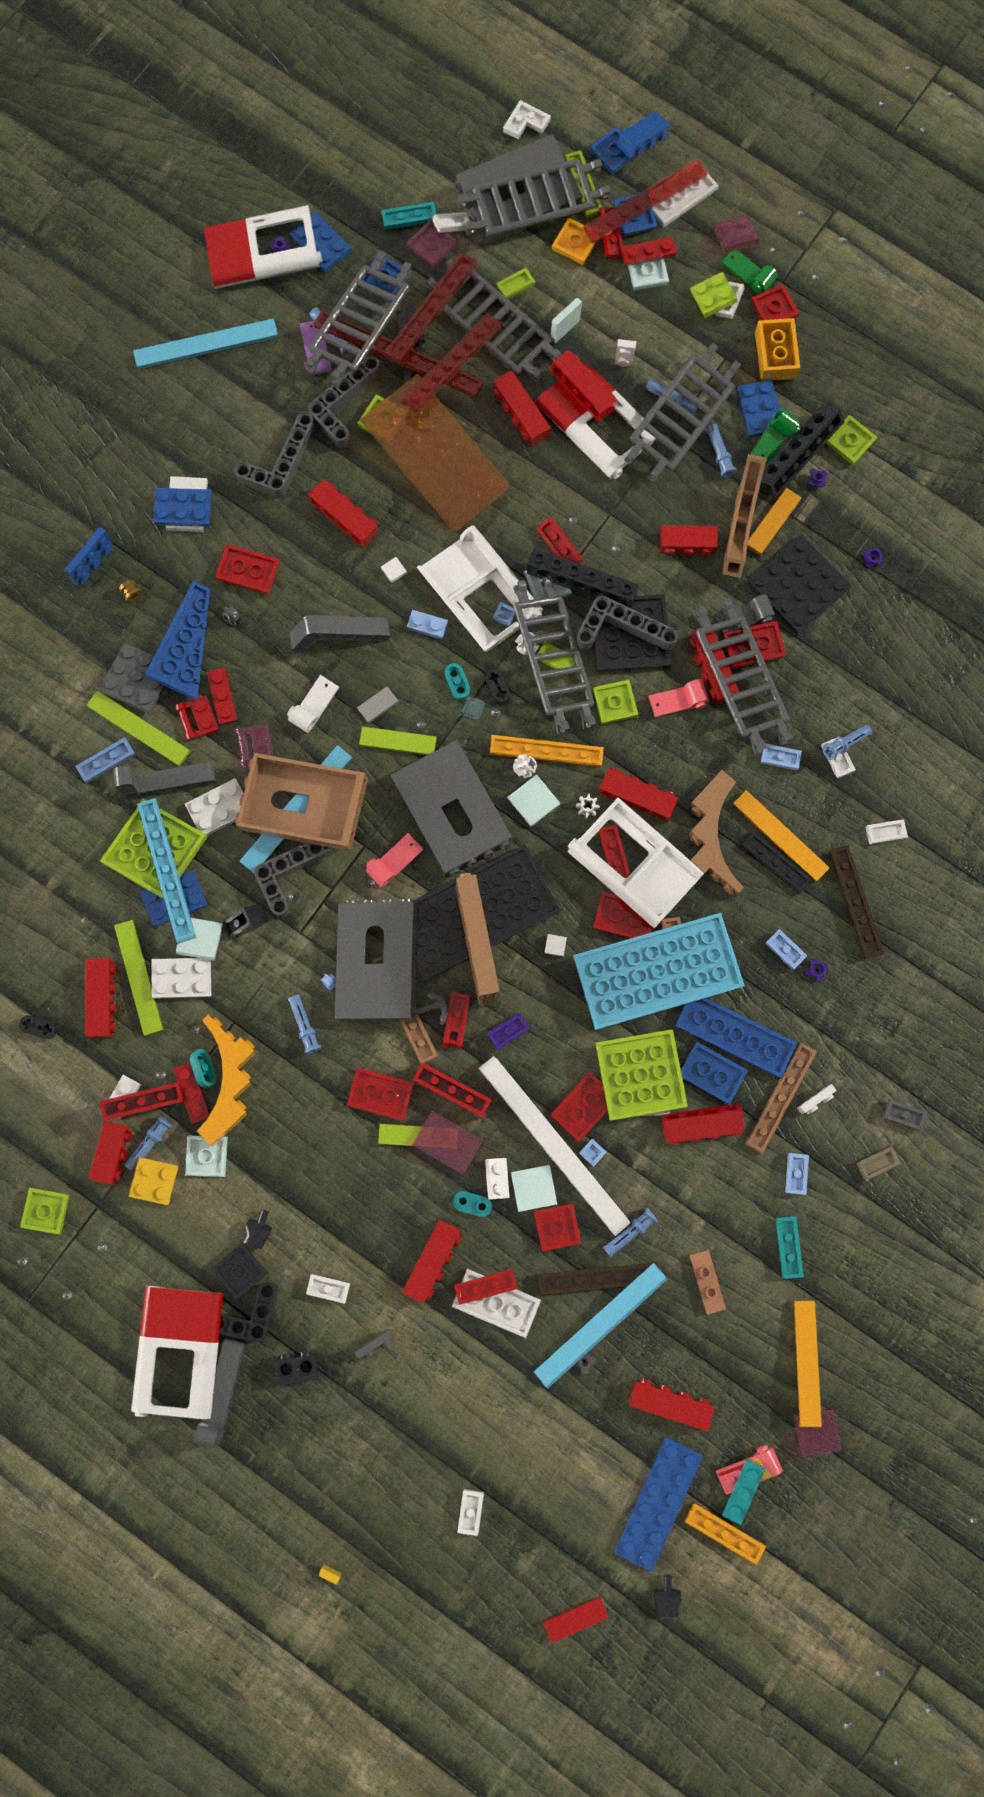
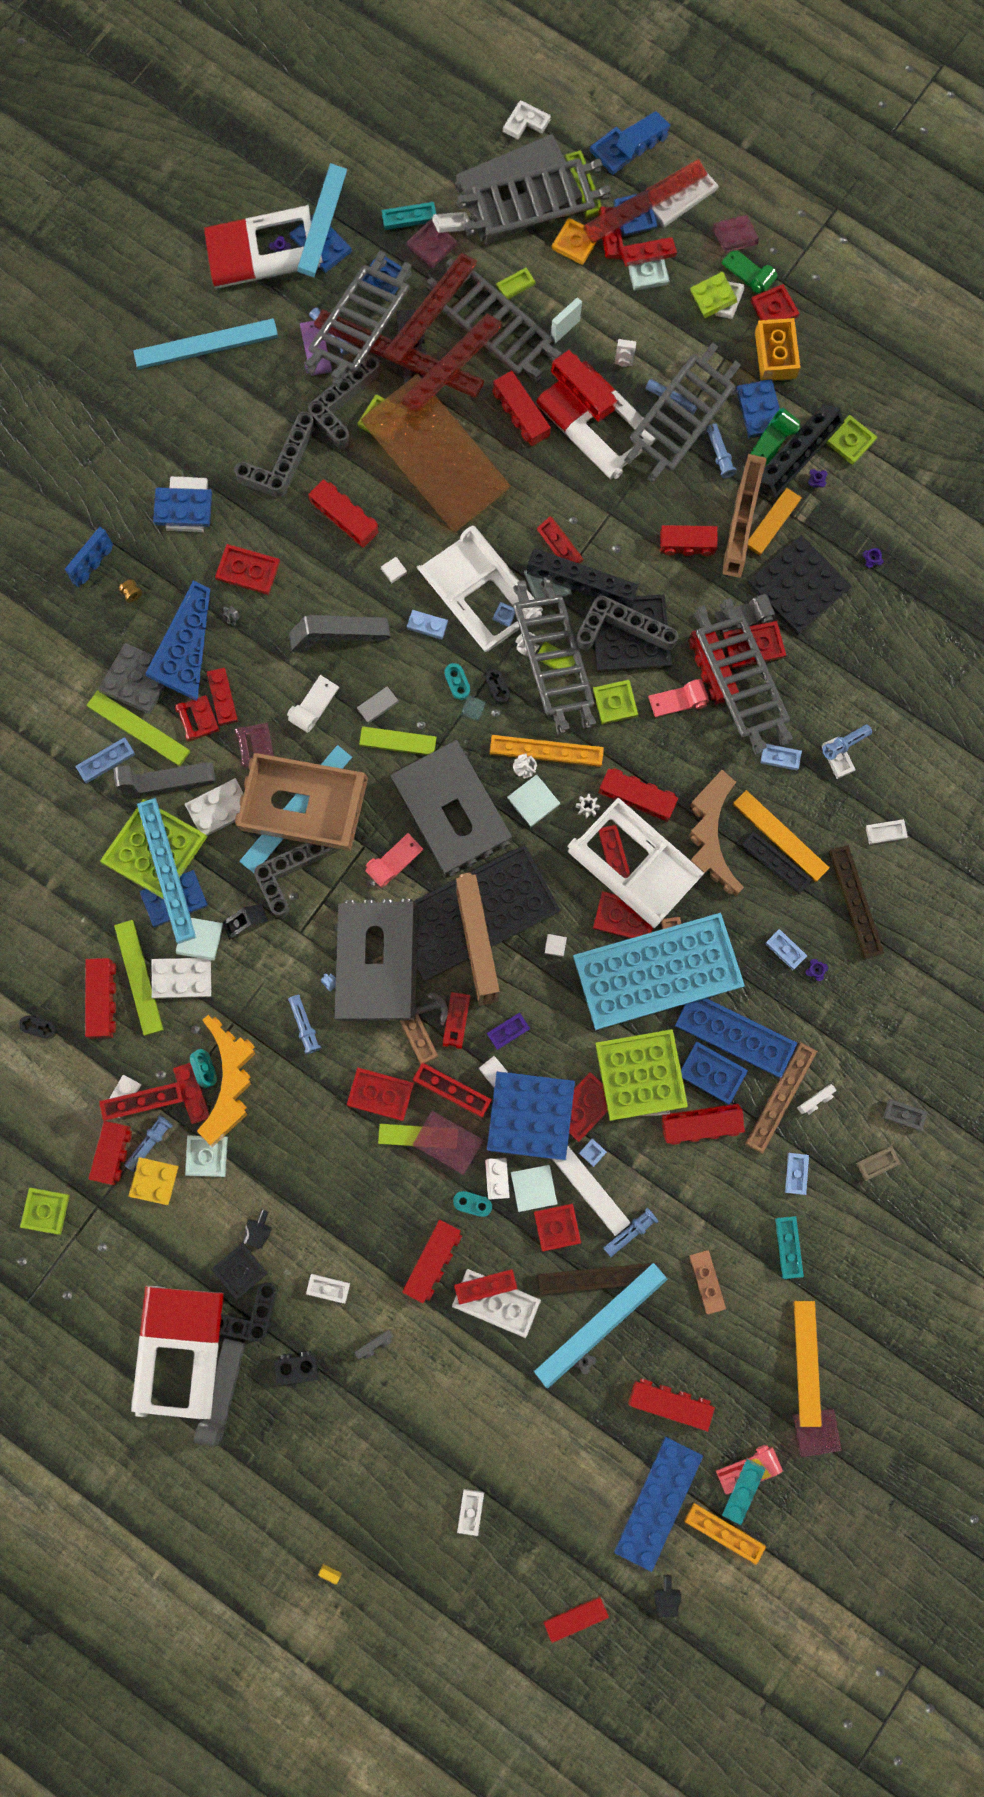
(322, 220): none -> medium azure tile
(531, 1115): none -> blue plate

